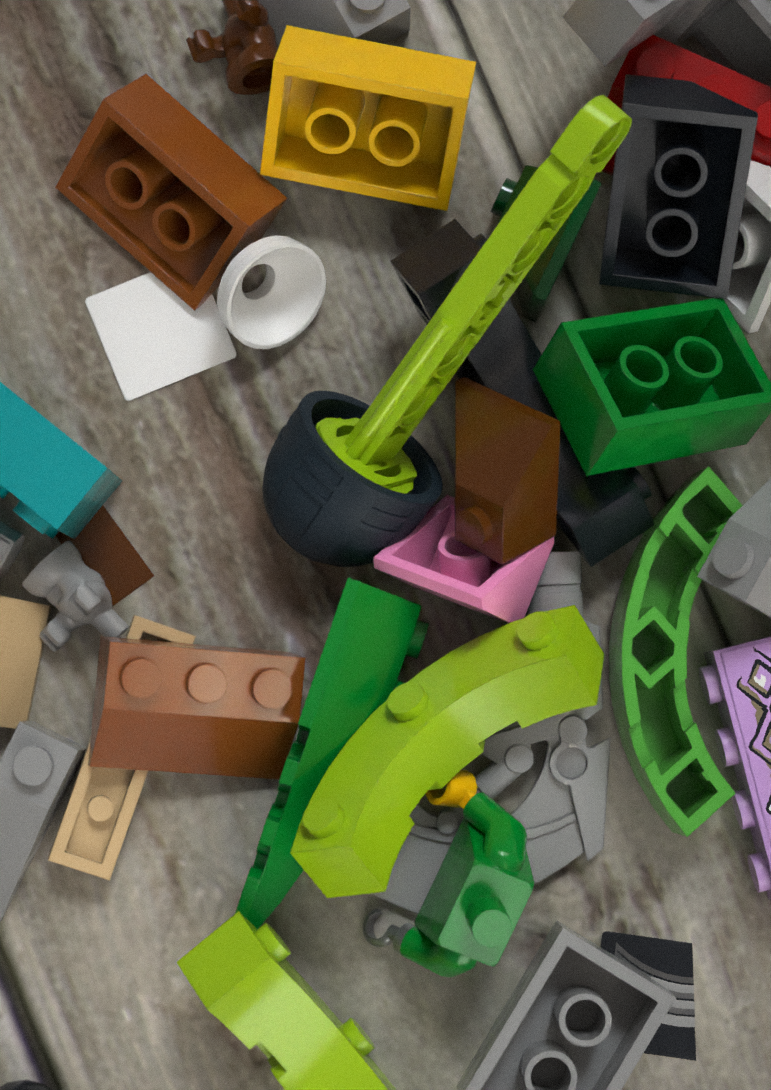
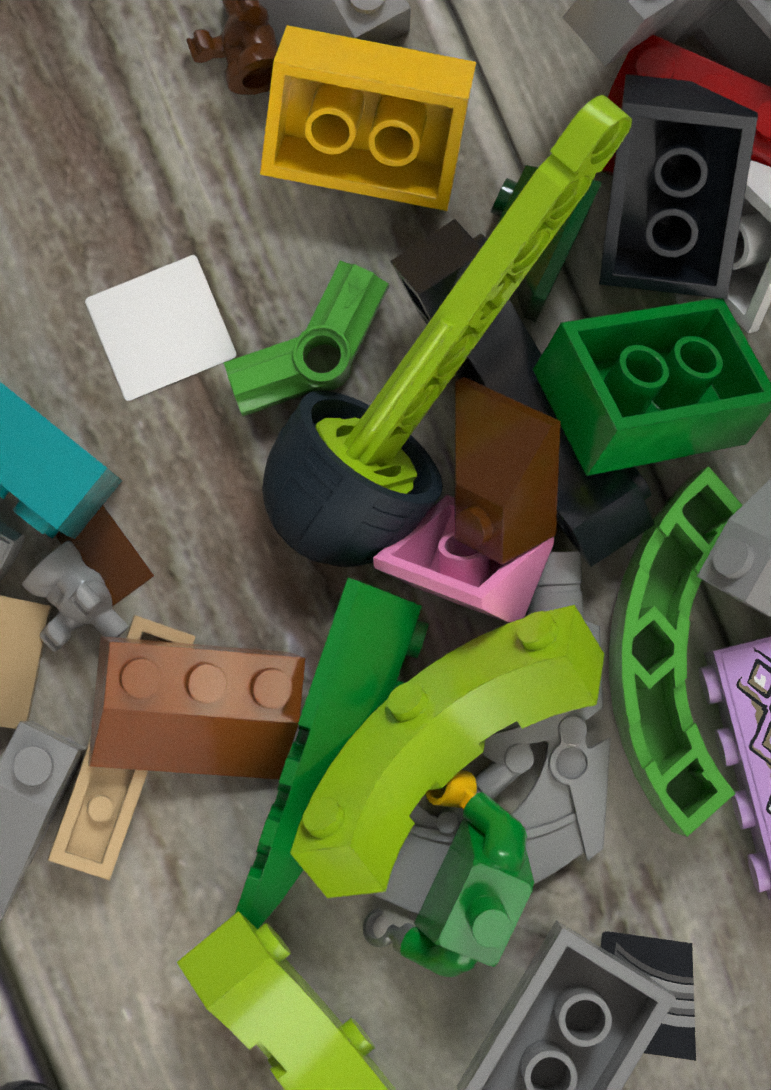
(168, 189): dark orange slope -> none
(283, 301): white piece -> none
(339, 321): none -> bright green piece

